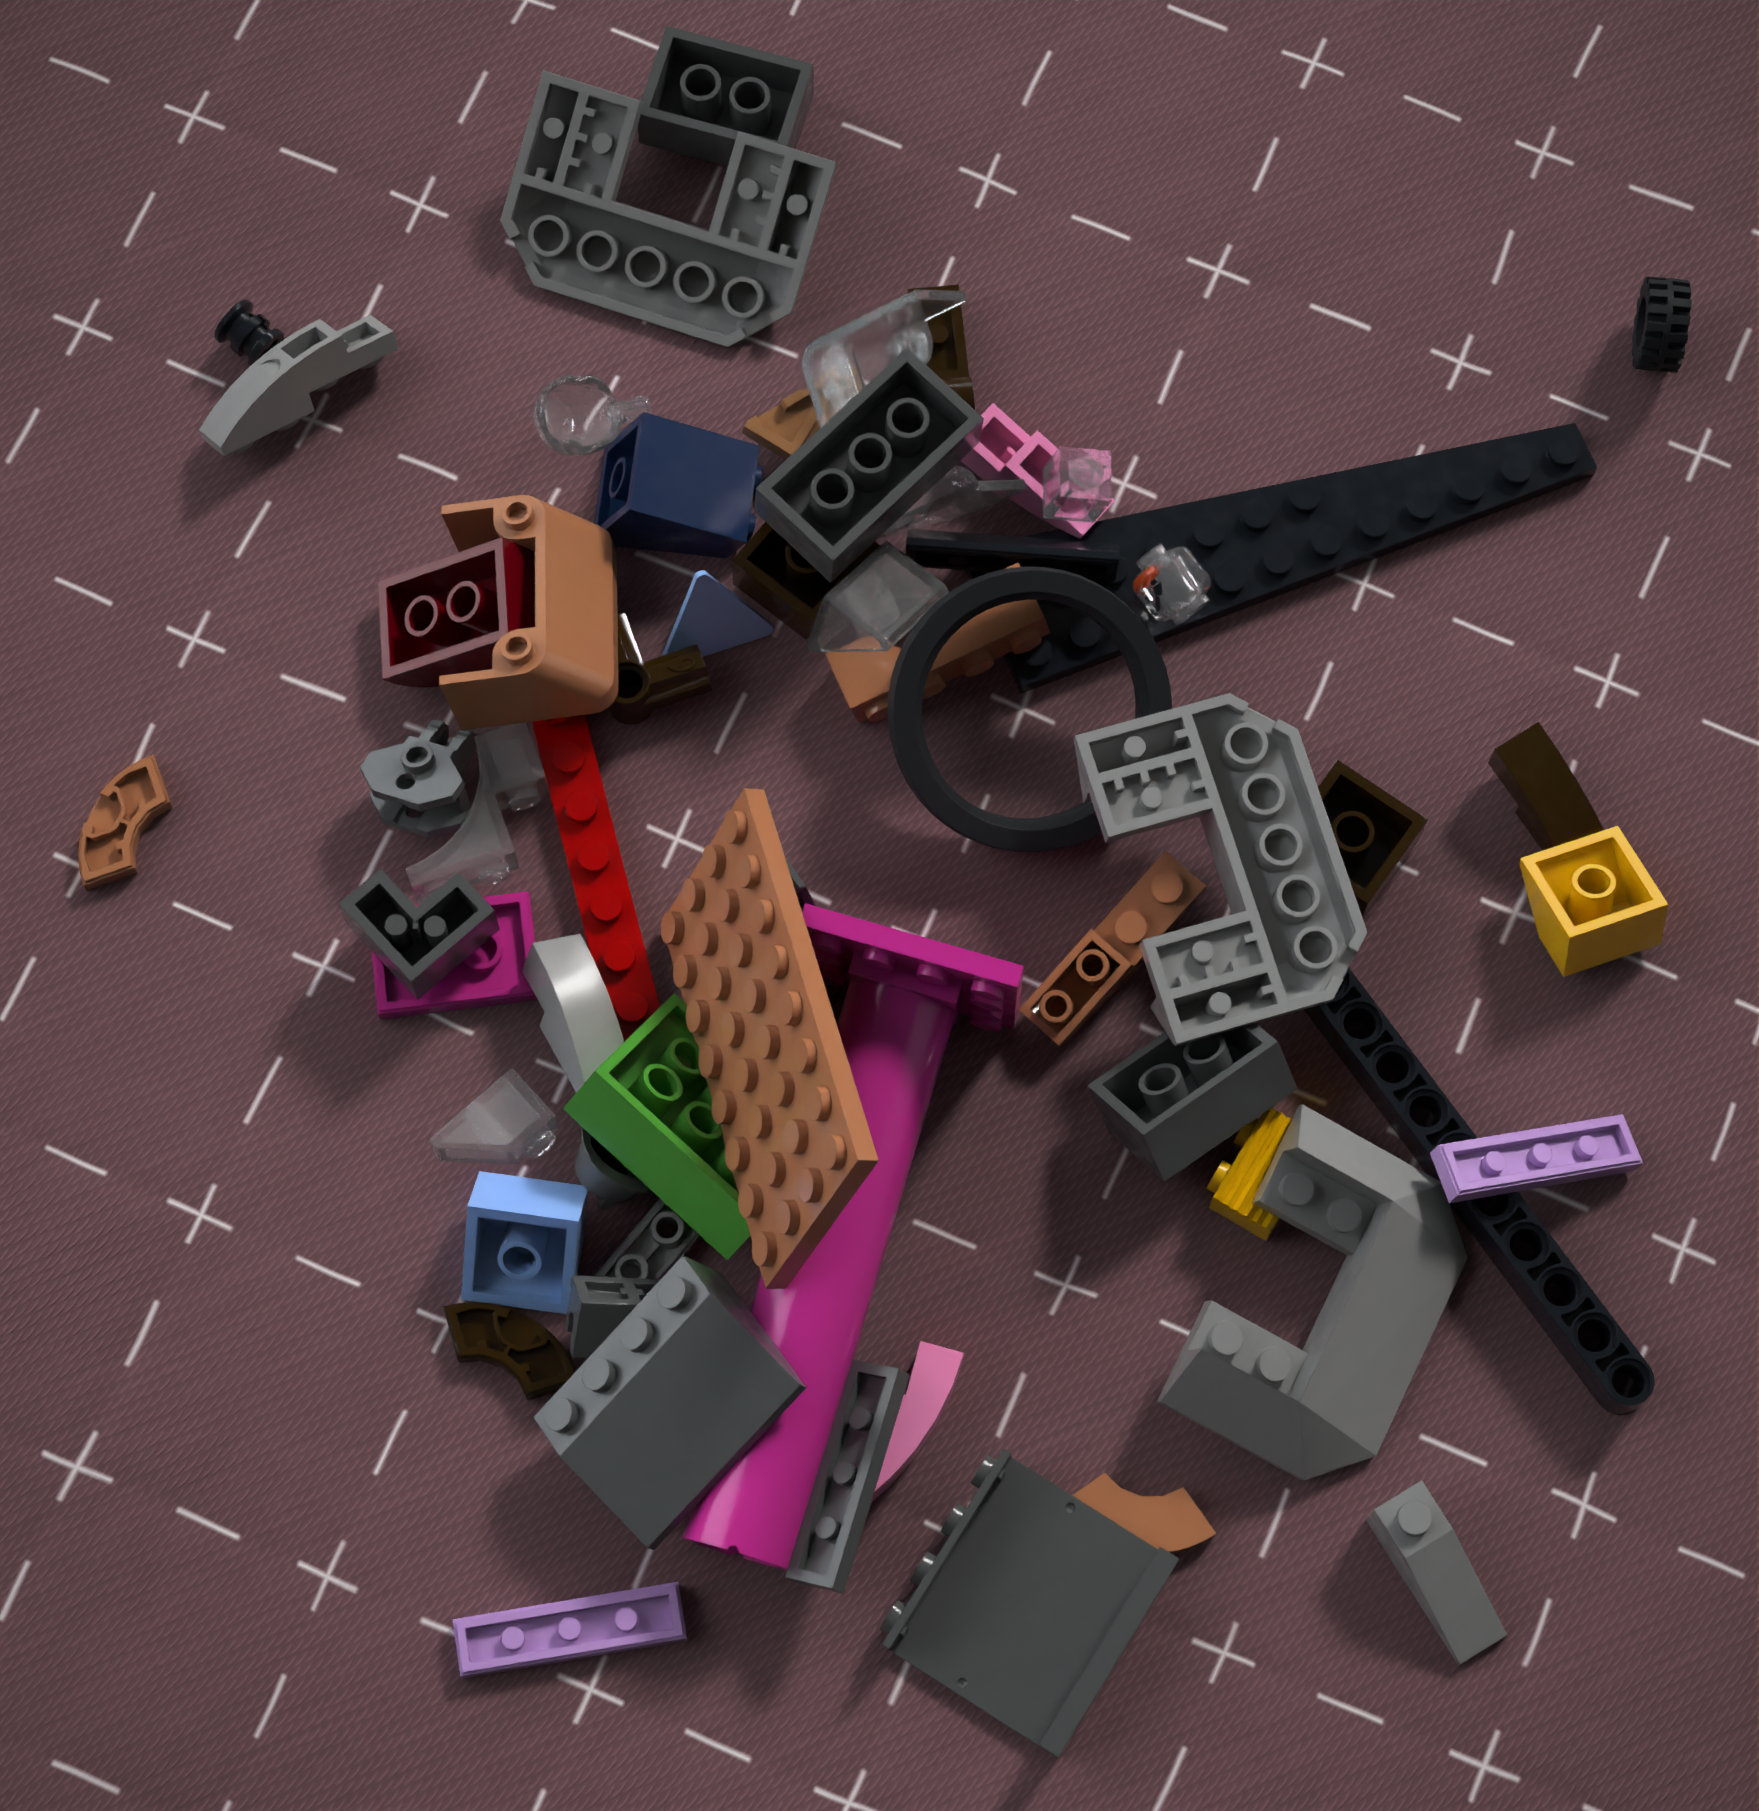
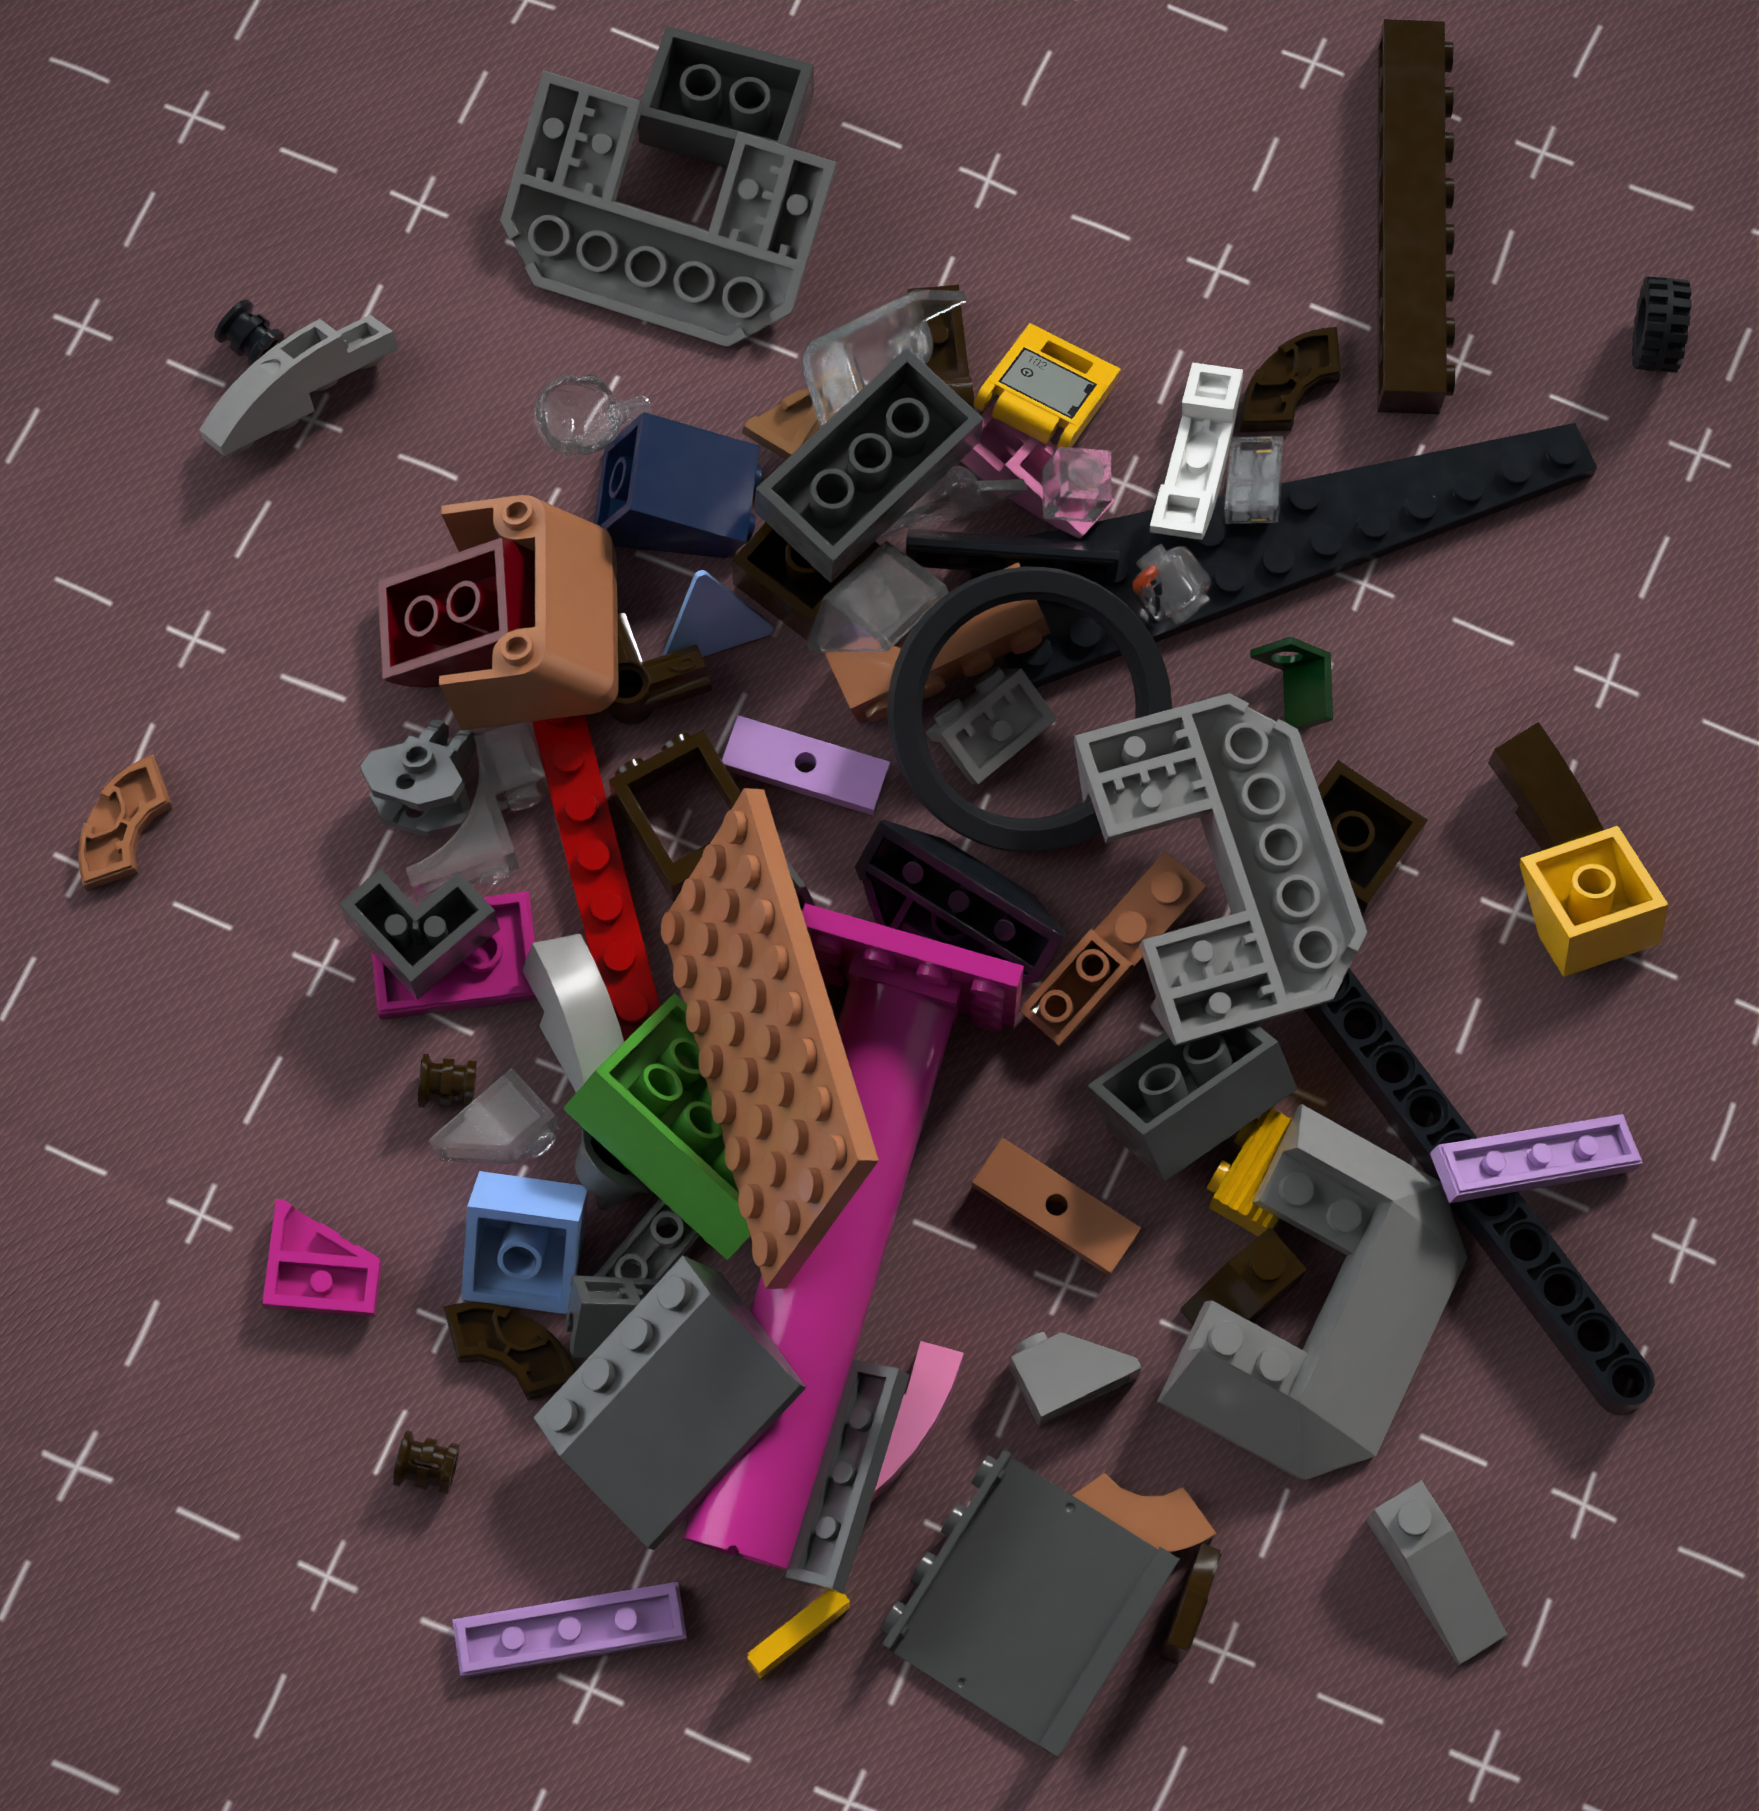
(318, 1269): none -> dark pink wing
(428, 1452): none -> dark brown bush
(446, 1082): none -> dark brown bush
(640, 774): none -> dark brown window
(775, 753): none -> lavender tile
(797, 1632): none -> yellow tile
(953, 898): none -> black wedge
(991, 722): none -> light grey bracket
(1027, 1186): none -> nougat tile
(1046, 386): none -> yellow container
(1067, 1373): none -> light grey slope
(1191, 1605): none -> dark brown tile
(1199, 452): none -> white slope
(1251, 1279): none -> dark brown slope
(1254, 479): none -> clear tile
(1287, 377): none -> dark brown tile
(1305, 680): none -> dark green bracket
(1413, 218): none -> dark brown brick

